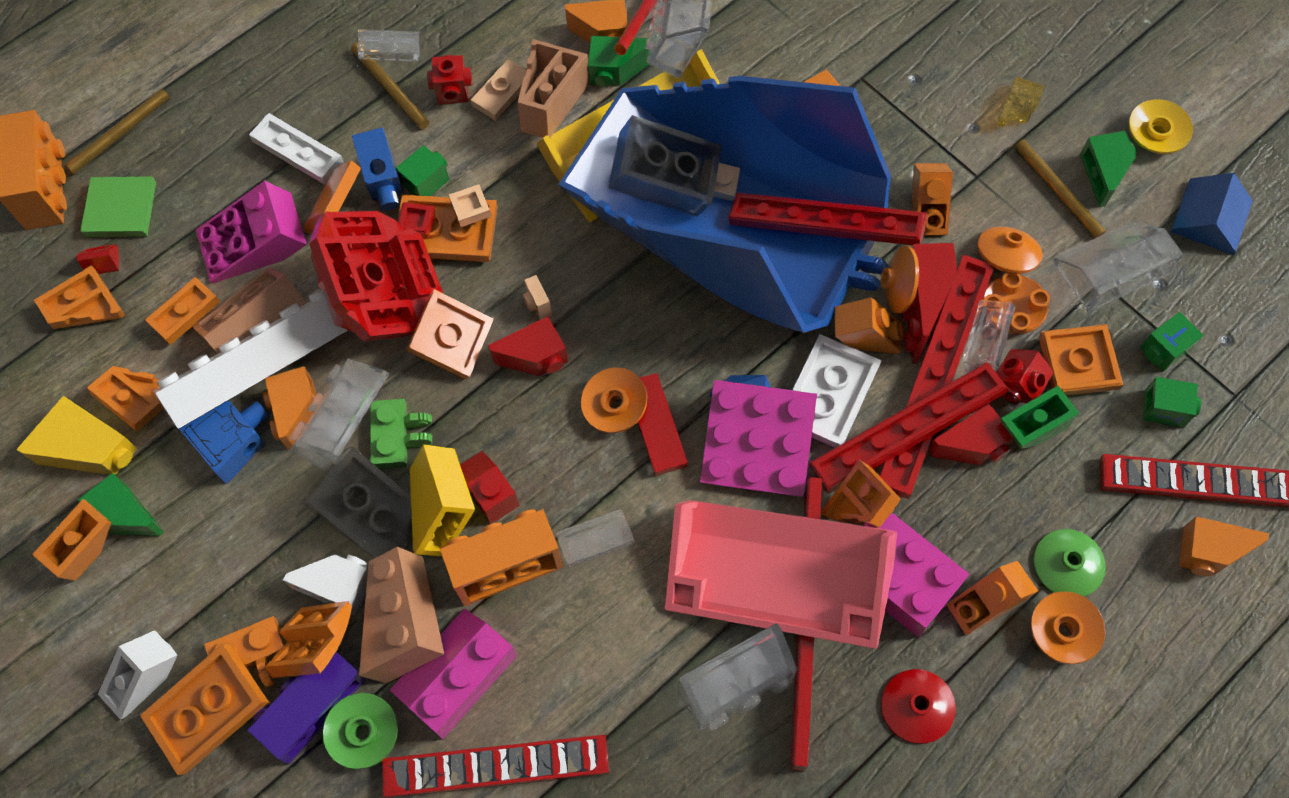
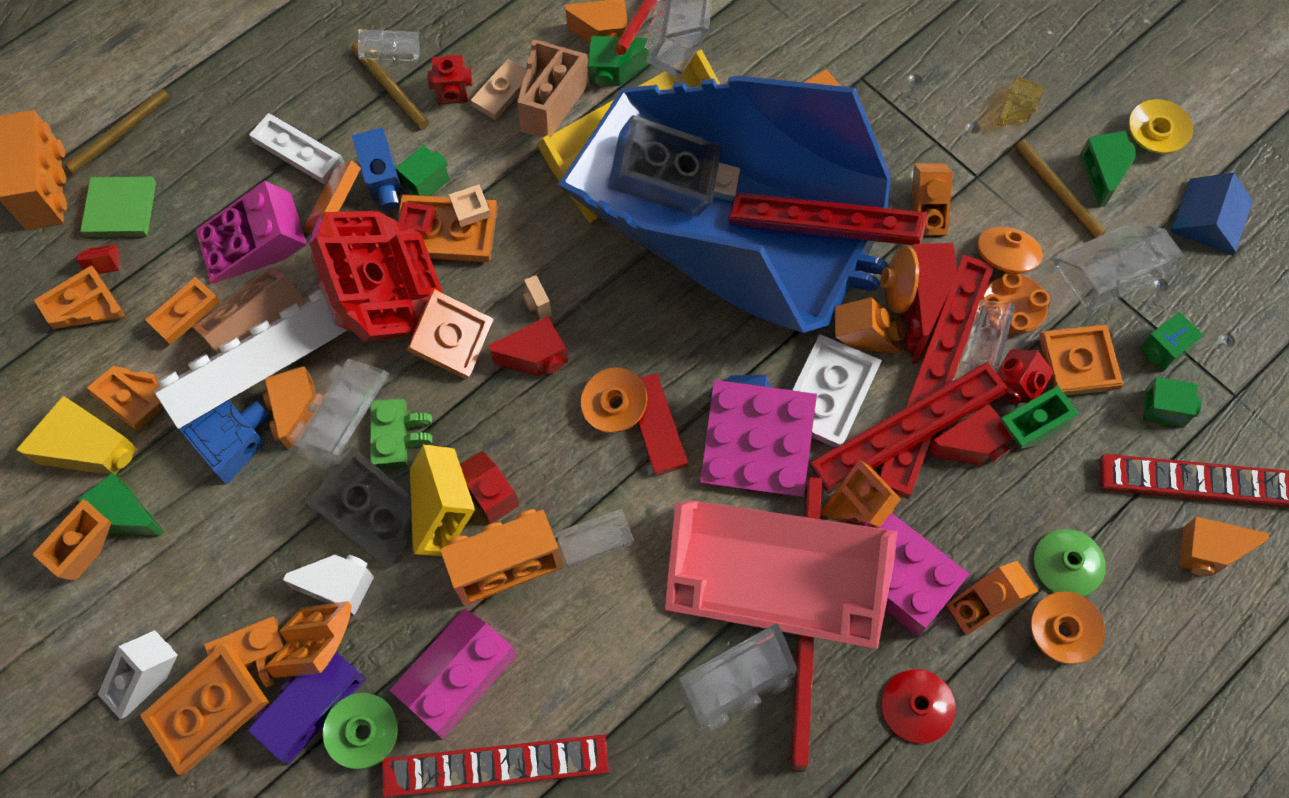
(398, 617): nougat wedge -> none

